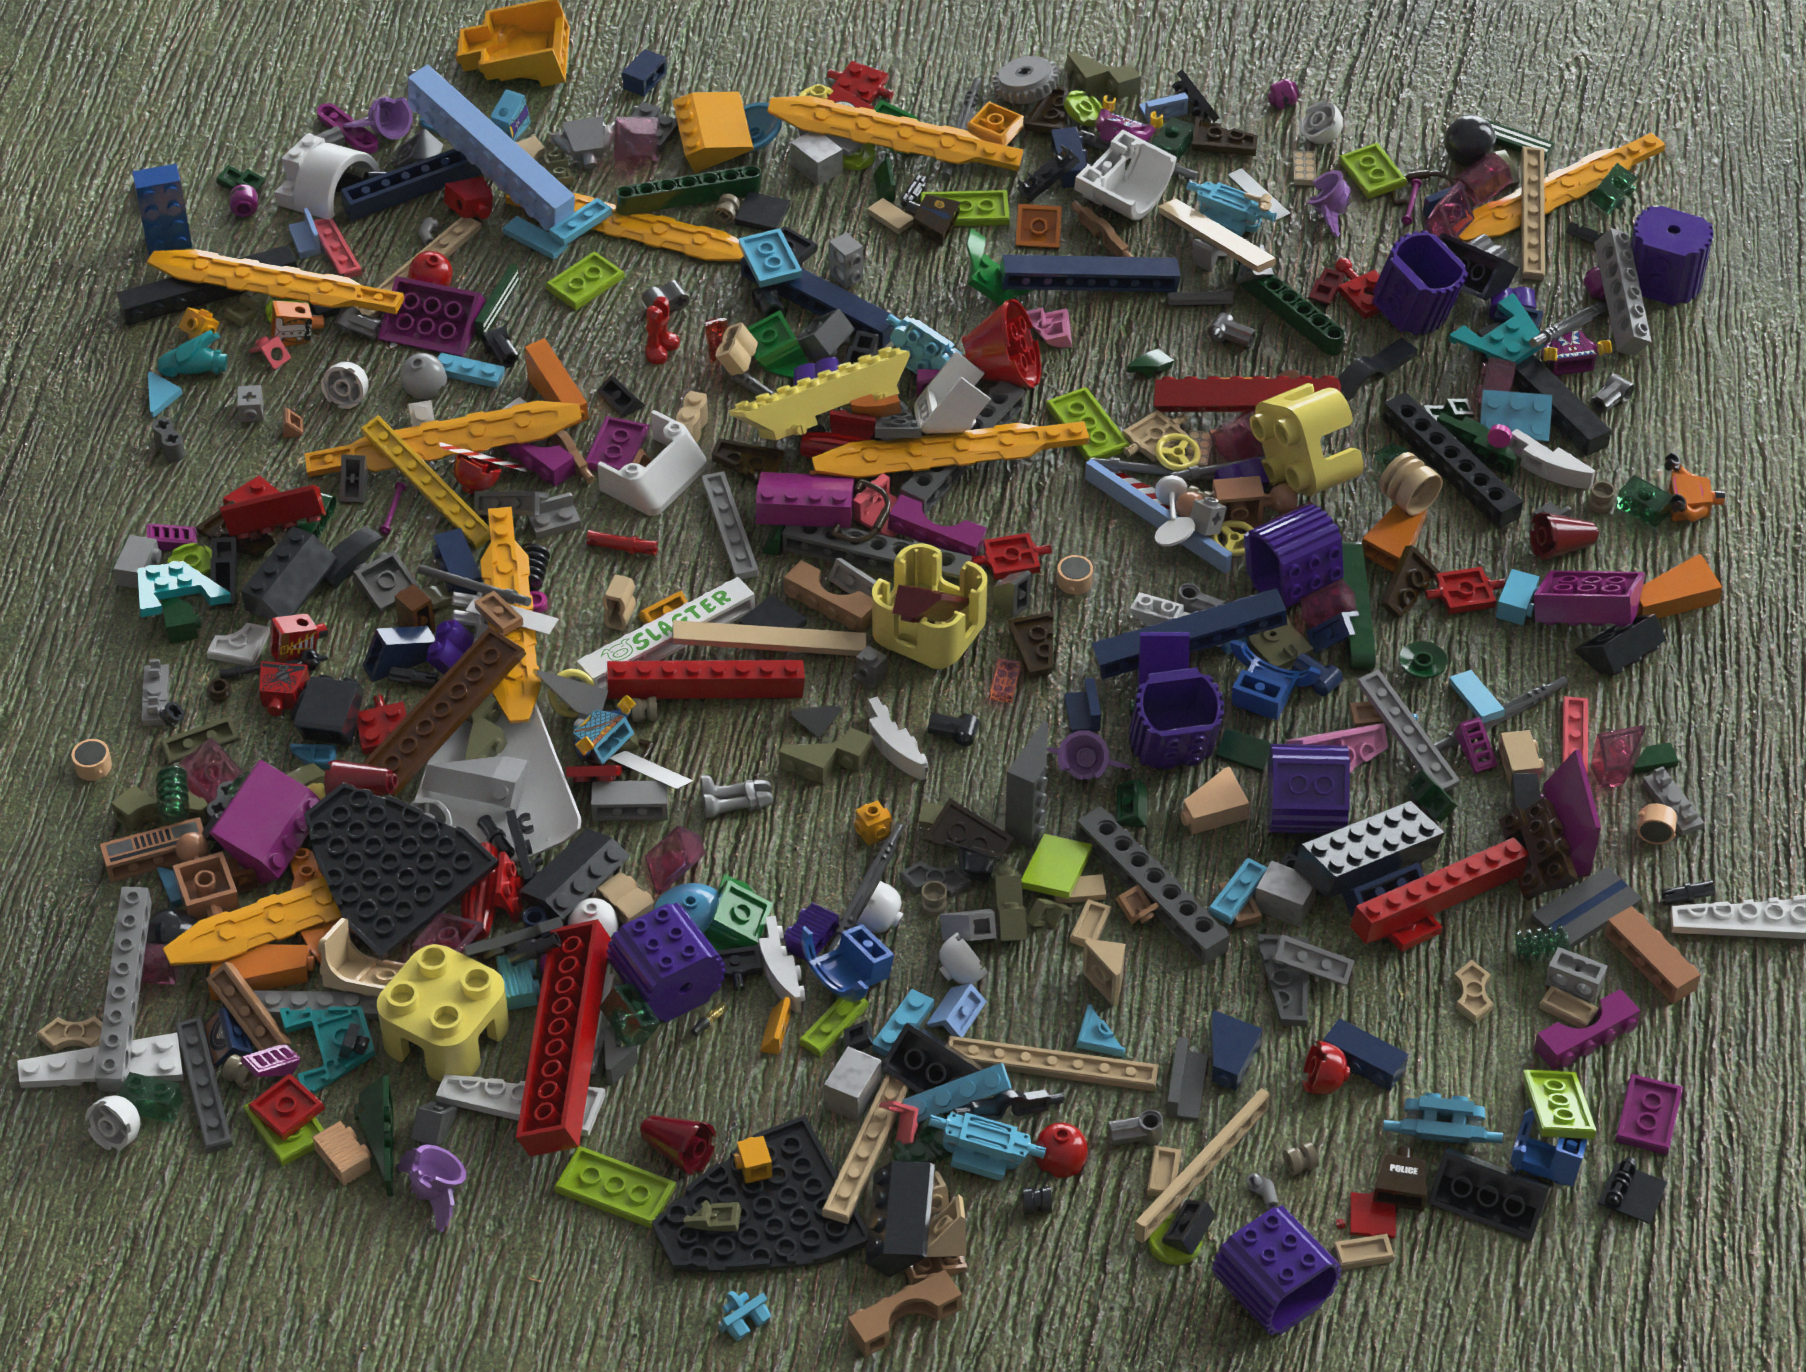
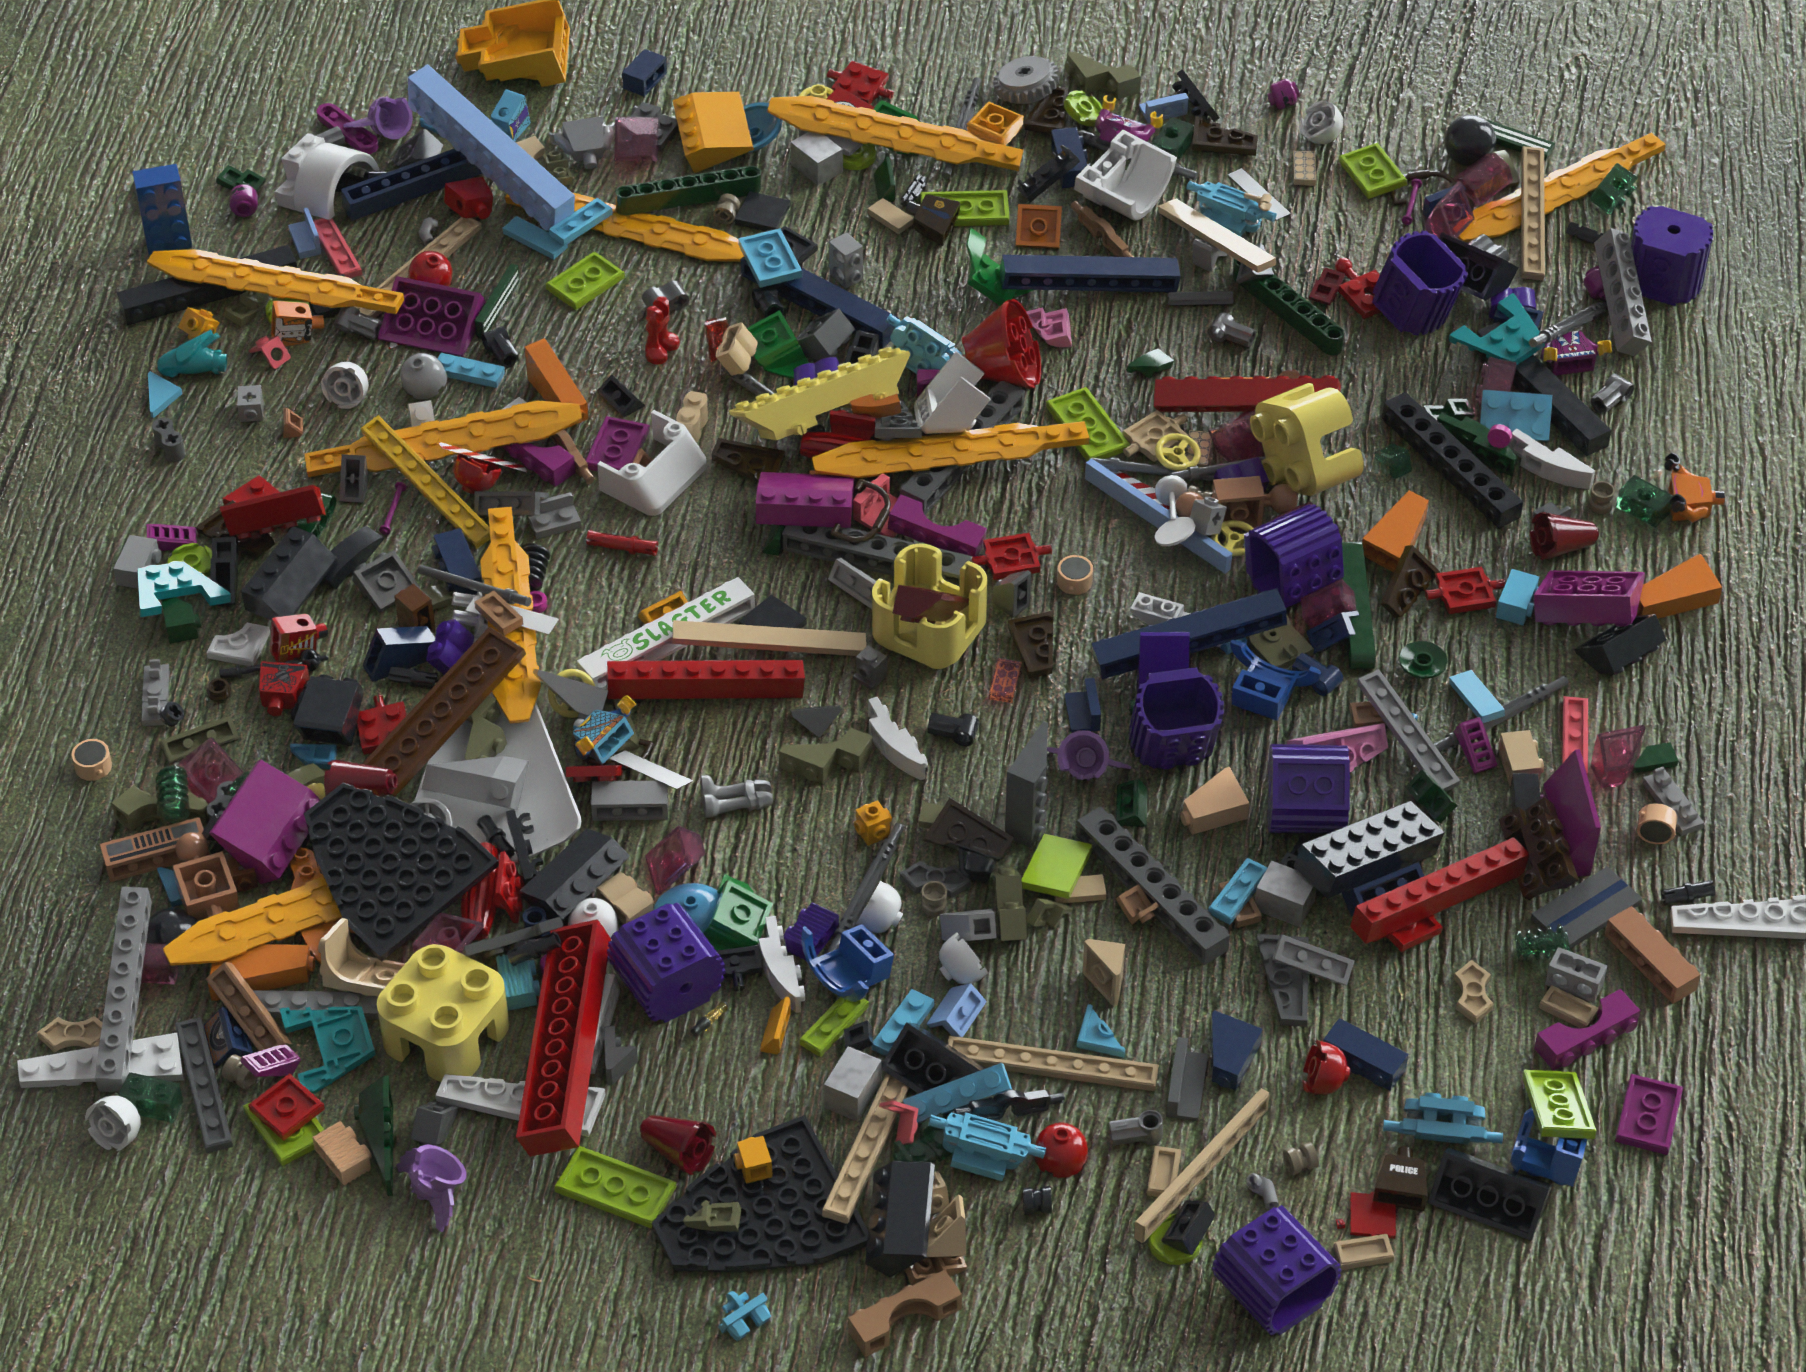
(353, 1042): black tile -> none
(619, 602): tan brick -> none
(629, 1015): brick -> none
(639, 712): dark tan wheel -> none
(730, 525): light grey plate -> none
(850, 610): medium nougat arch -> none
(1091, 922): tan tile -> none
(1193, 600): flat silver piece -> none
(1243, 749): dark green slope -> none
(1332, 198): medium lavender helmet -> none
(1383, 362): black piece -> none
(1410, 483): tan wheel -> none
(1632, 1191): black hinge -> none

